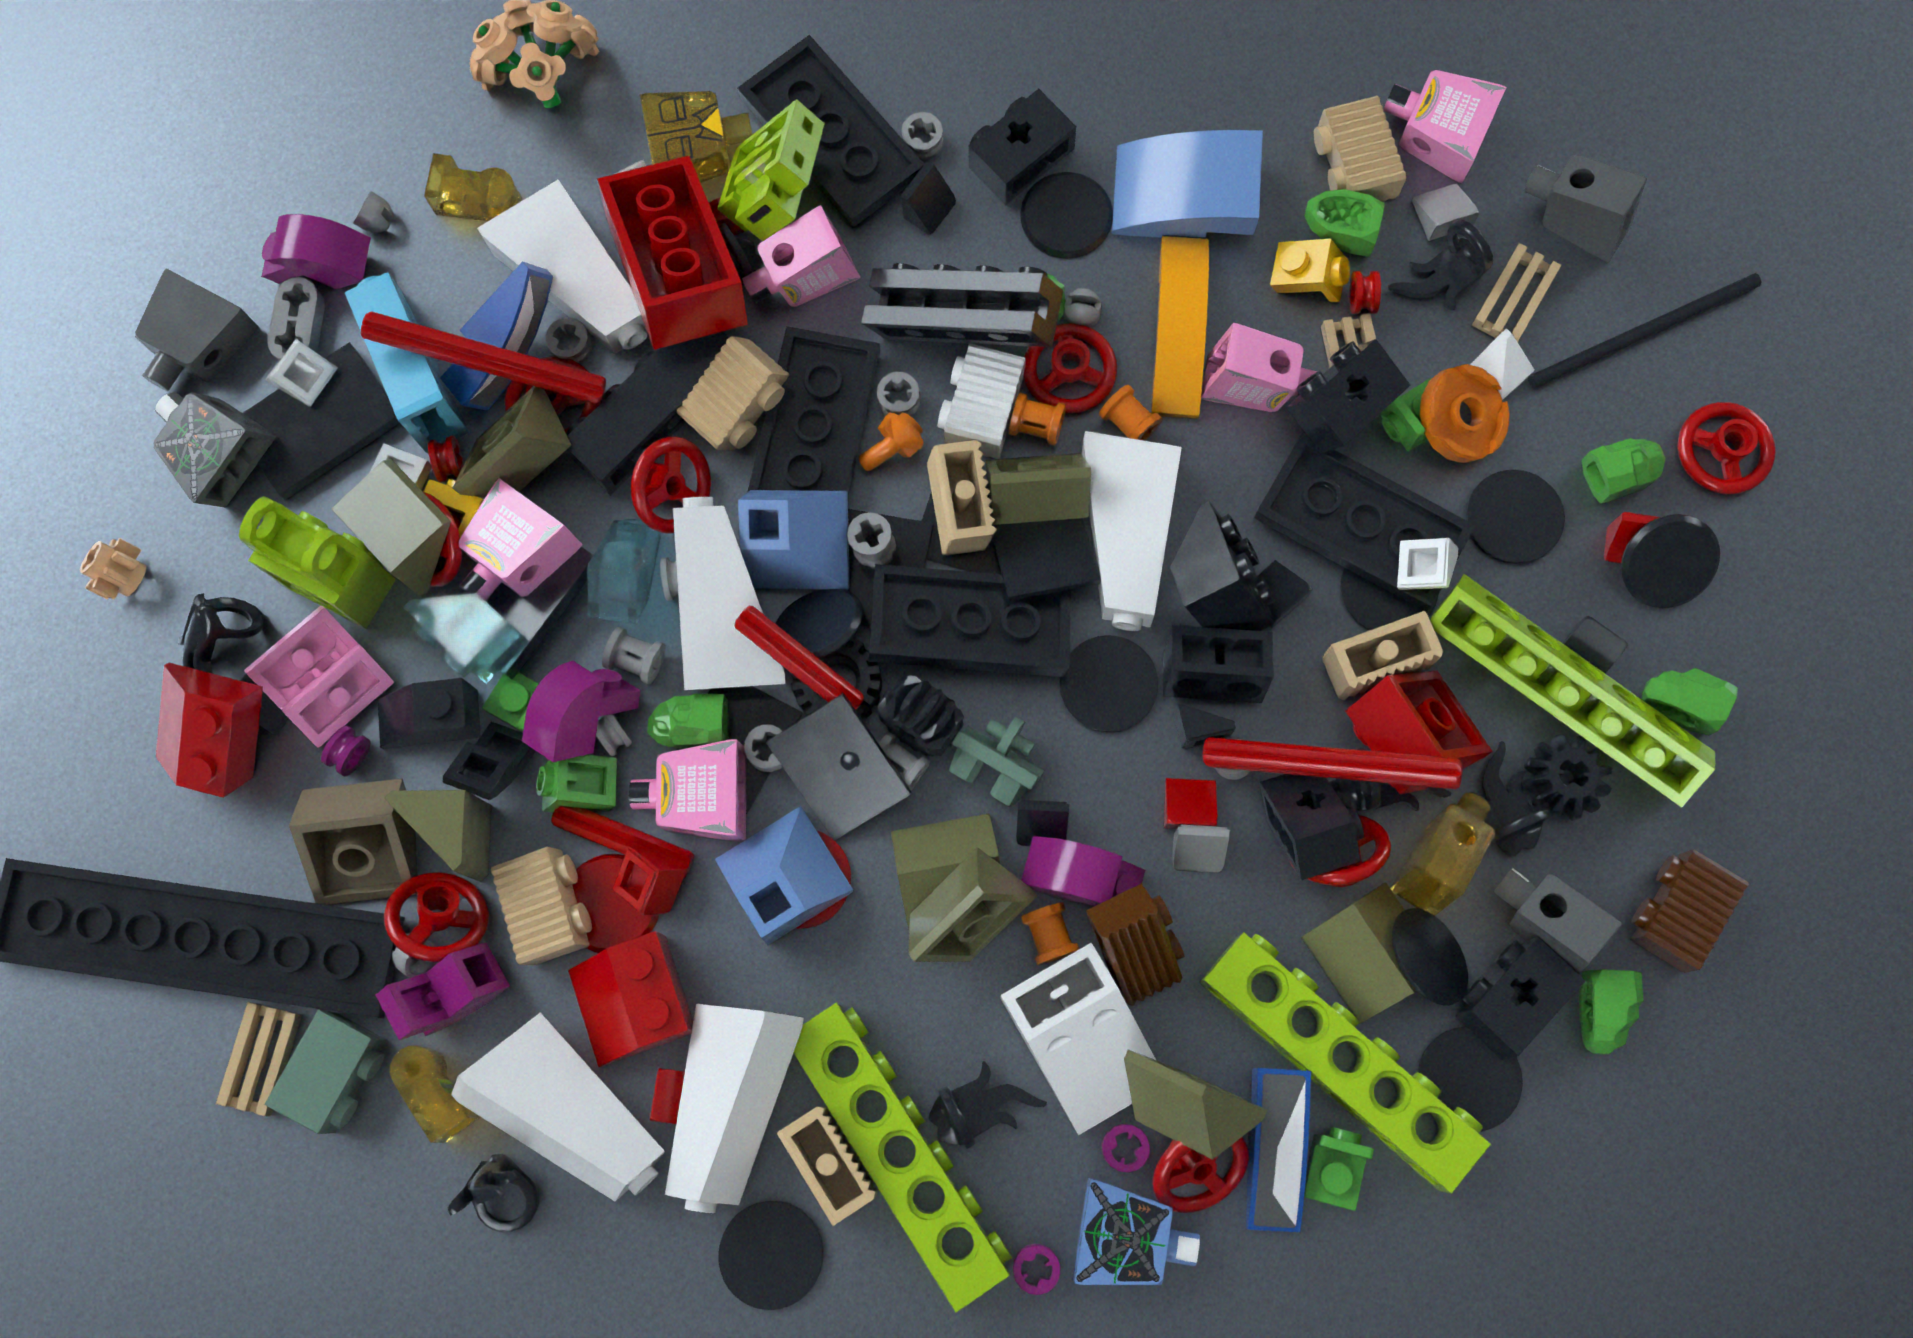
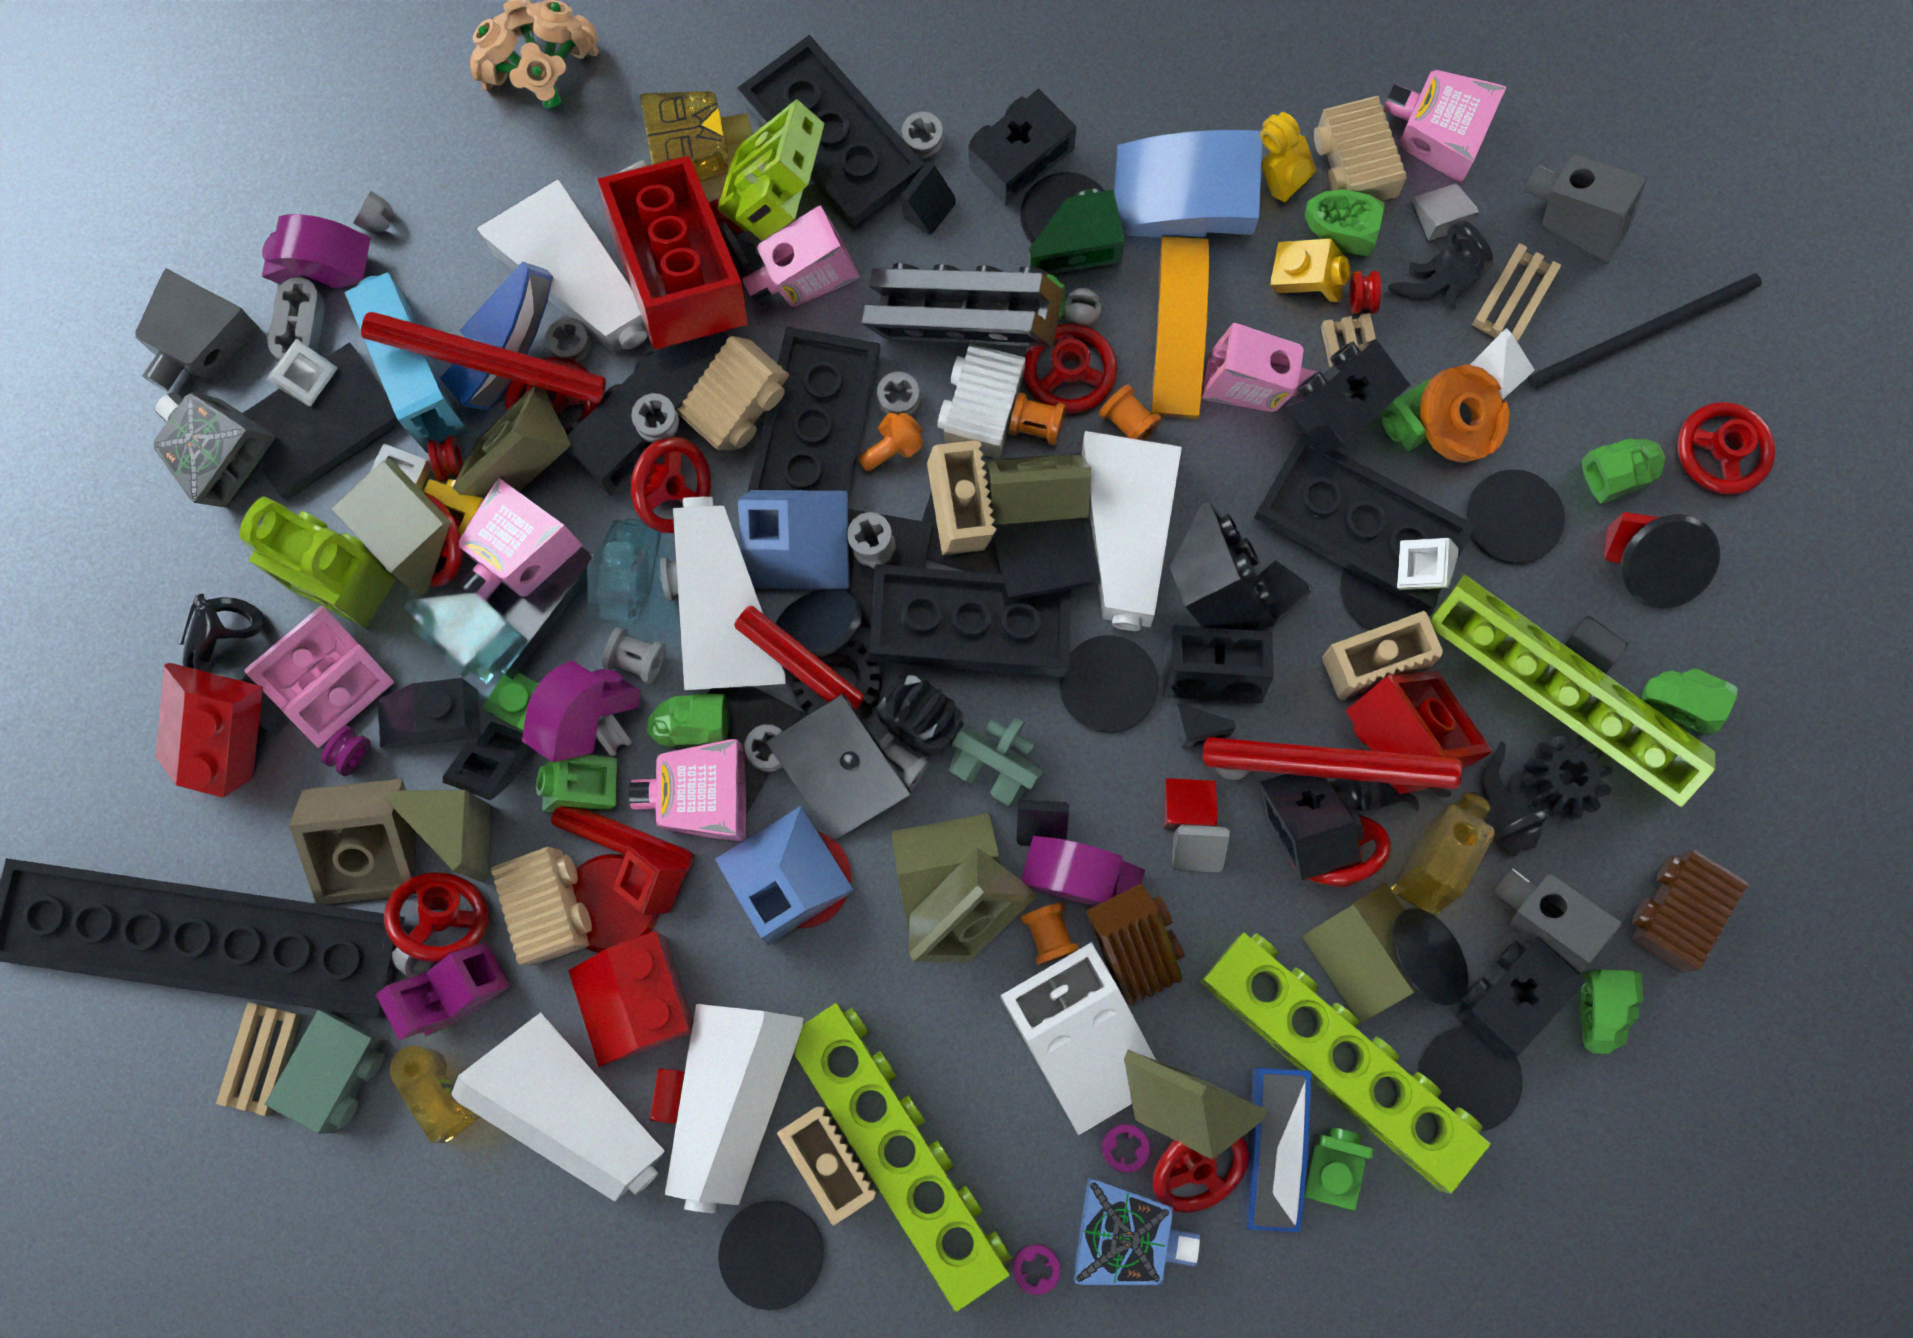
(113, 568): light nougat gear -> none
(469, 192): clear yellow leg -> none
(484, 1187): black piece -> none
(648, 404): none -> light grey bush
(969, 1110): black piece -> none
(1080, 234): none -> dark green slope
(1290, 159): none -> yellow plate

